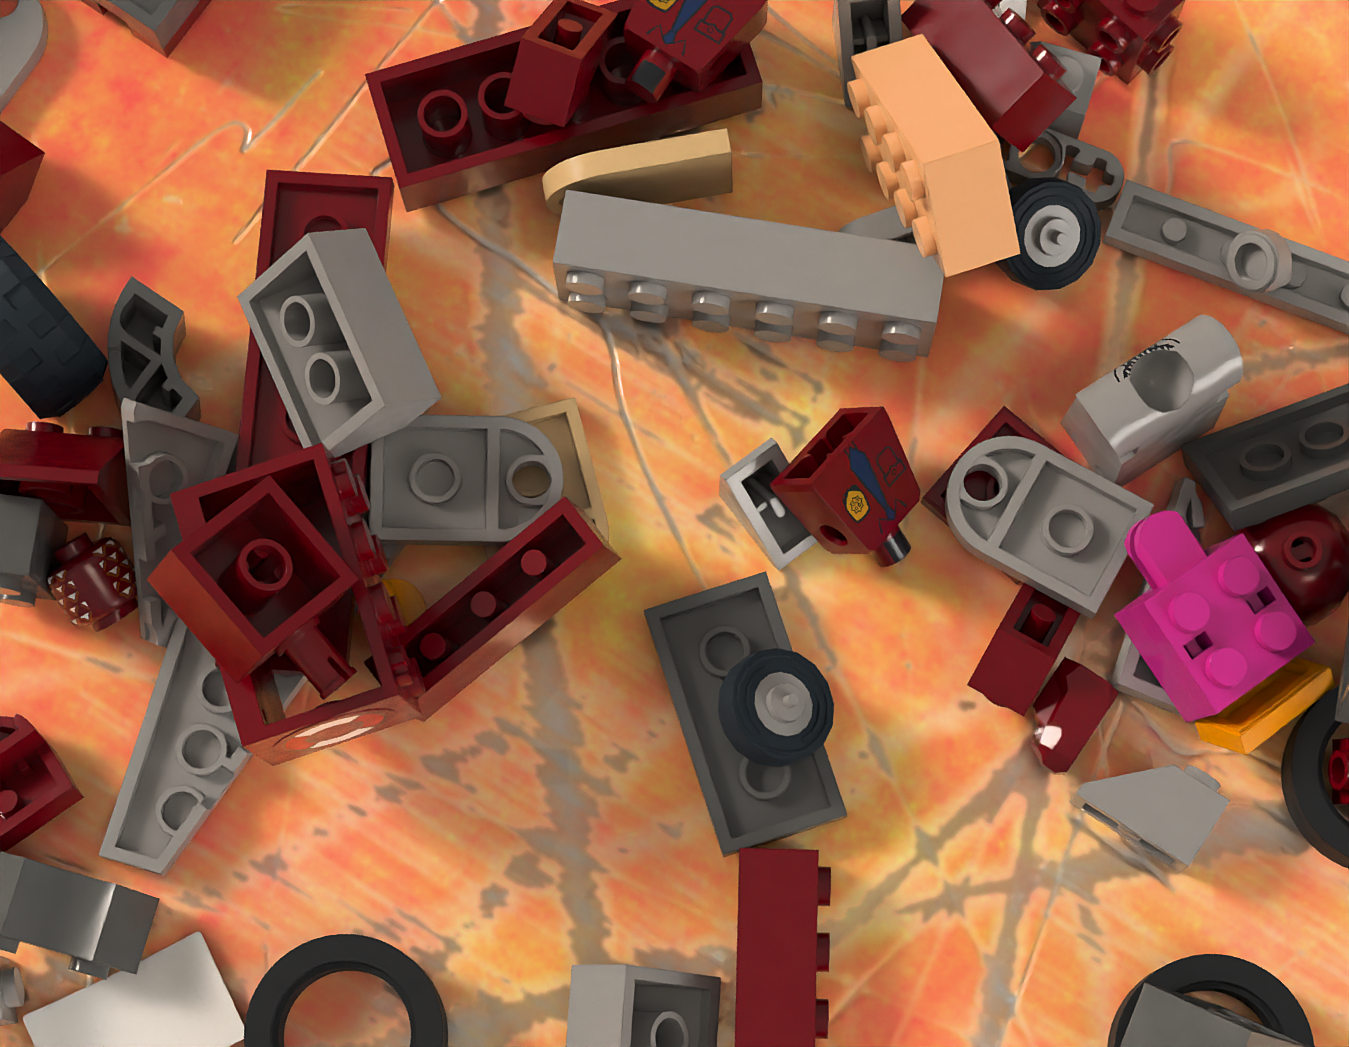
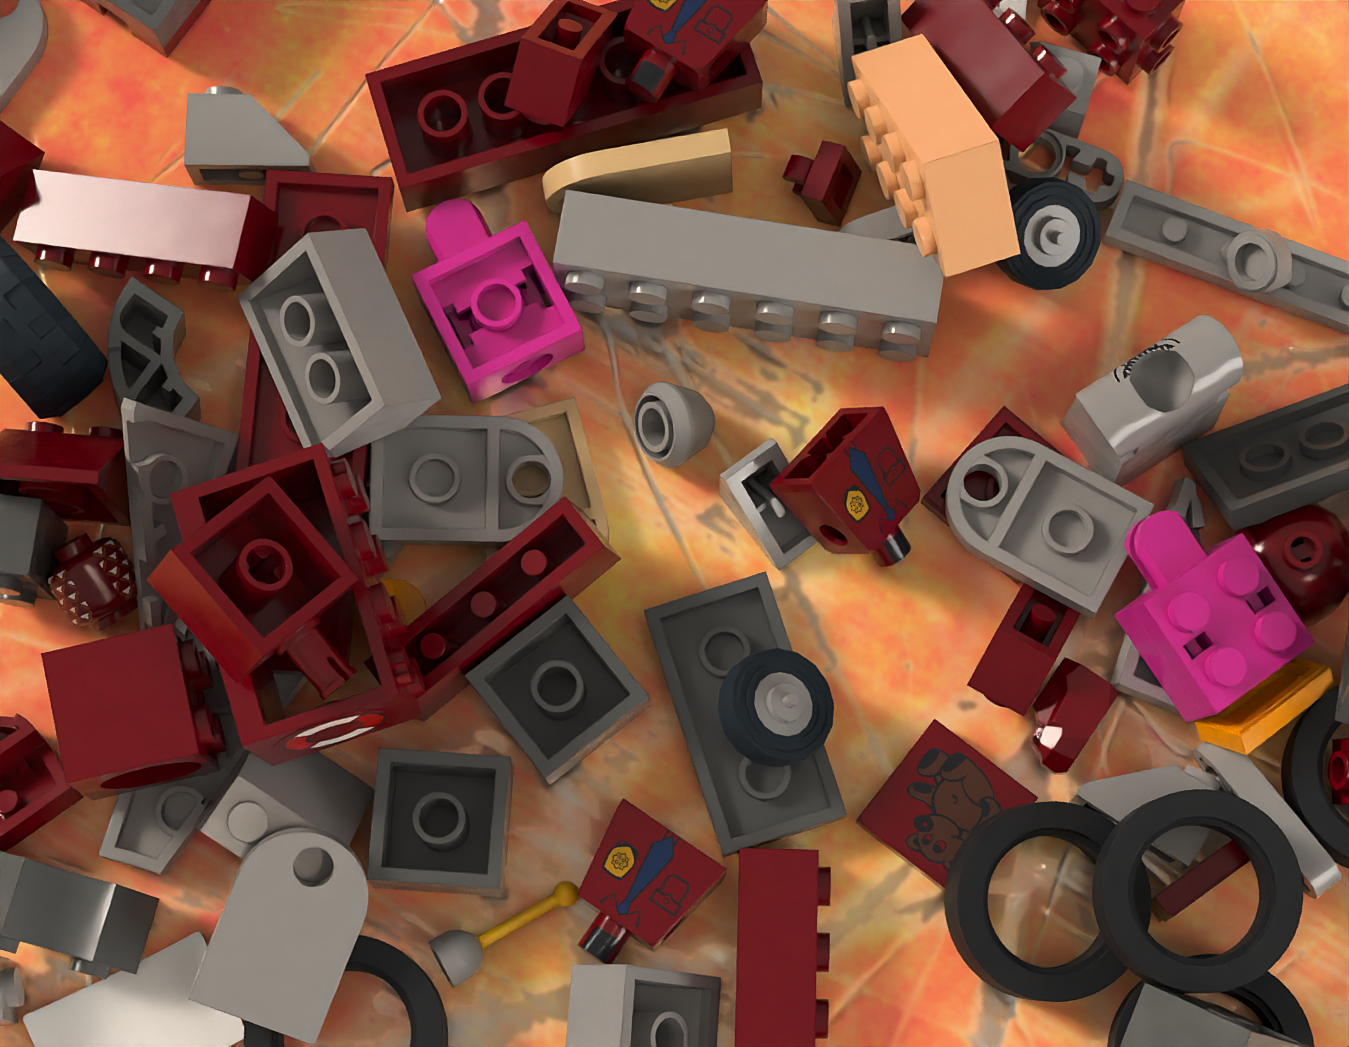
(133, 711): none -> dark red brick
(145, 229): none -> brick
(236, 140): none -> light grey slope
(284, 937): none -> light grey tile
(293, 794): none -> light grey slope
(440, 822): none -> dark grey brick
(462, 953): none -> hinge
(492, 300): none -> dark pink brick
(559, 689): none -> dark grey brick
(642, 884): none -> dark red torso
(672, 423): none -> light grey cone
(825, 182): none -> dark red tile
(938, 800): none -> tile
(968, 903): none -> black tyre
(1198, 881): none -> dark red tile
(1243, 779): none -> light grey beam
(1277, 878): none -> black tyre

